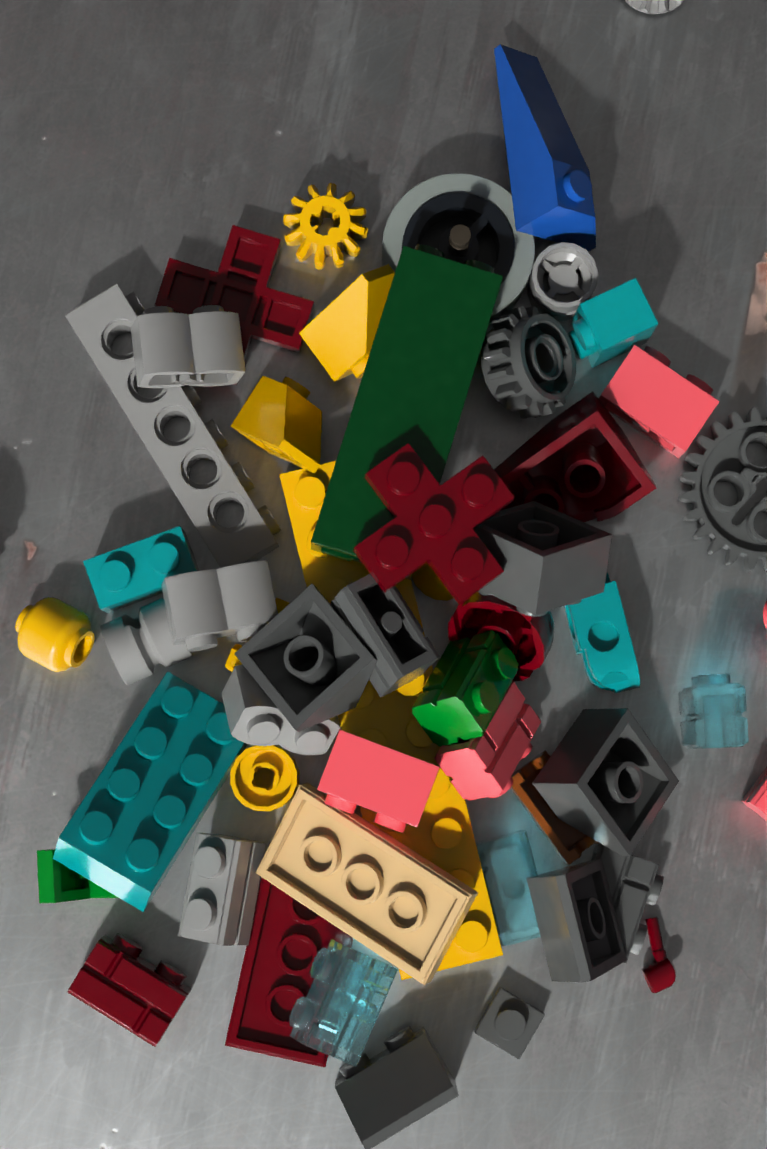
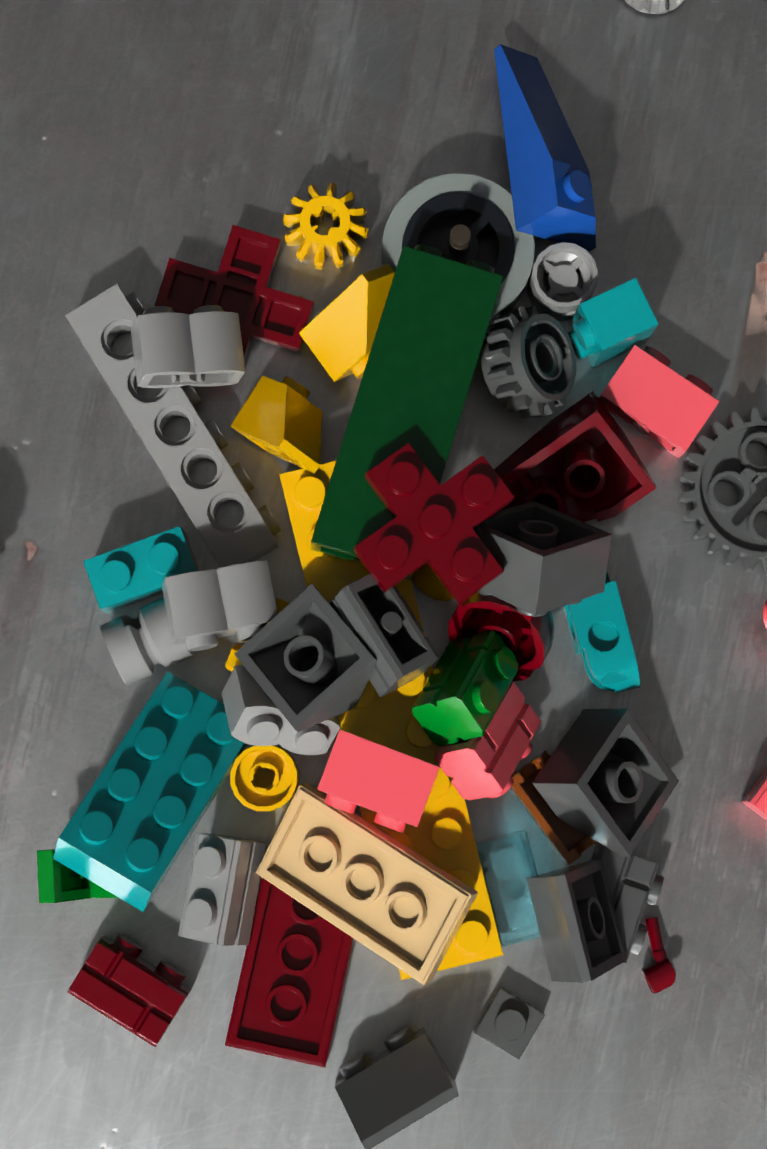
(54, 634): yellow head -> none
(341, 1002): clear light blue brick -> none
(713, 713): clear light blue brick -> none

